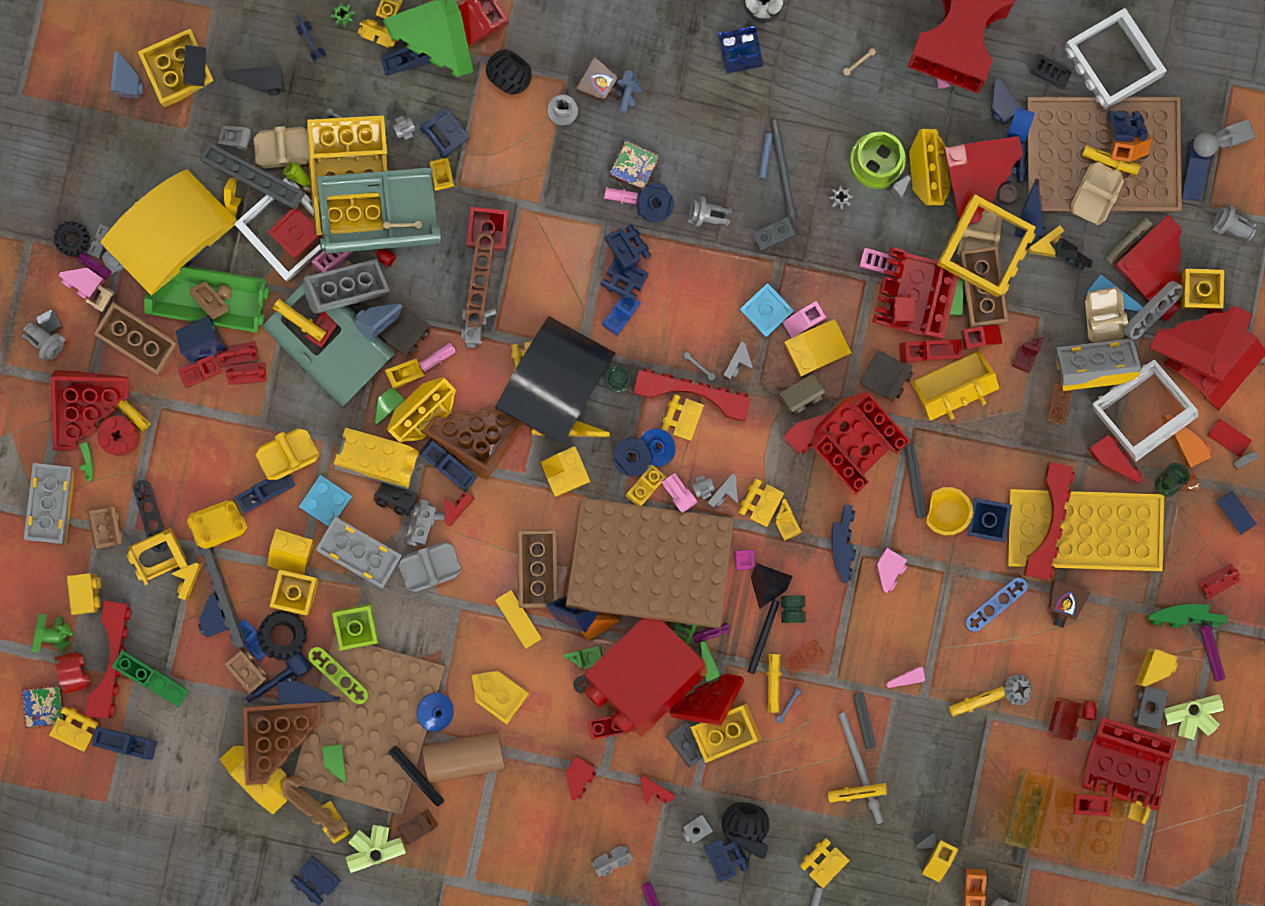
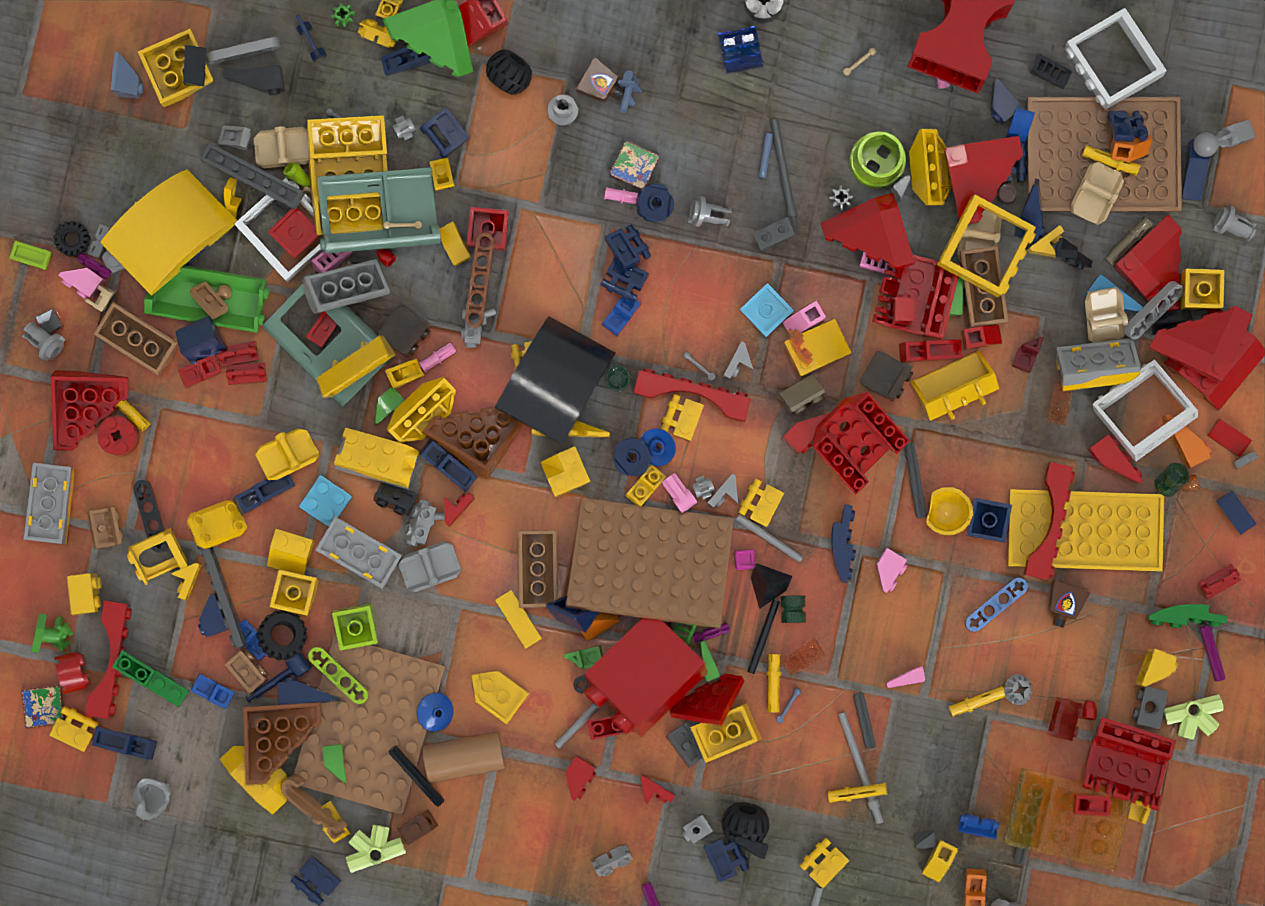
(30, 255): none -> lime tile
(88, 467): bright green slope -> none
(151, 798): none -> light grey hair
(212, 691): none -> blue slope
(243, 50): none -> light grey beam
(298, 319): yellow pin -> none
(354, 366): none -> yellow piece
(376, 319): sand blue slope -> none
(453, 244): none -> yellow slope
(576, 726): none -> light grey bar
(768, 537): none -> light grey bar
(786, 522): yellow slope -> none
(796, 341): none -> clear orange slope
(874, 229): none -> red slope
(972, 825): none -> blue hinge
(1171, 319): none -> black slope

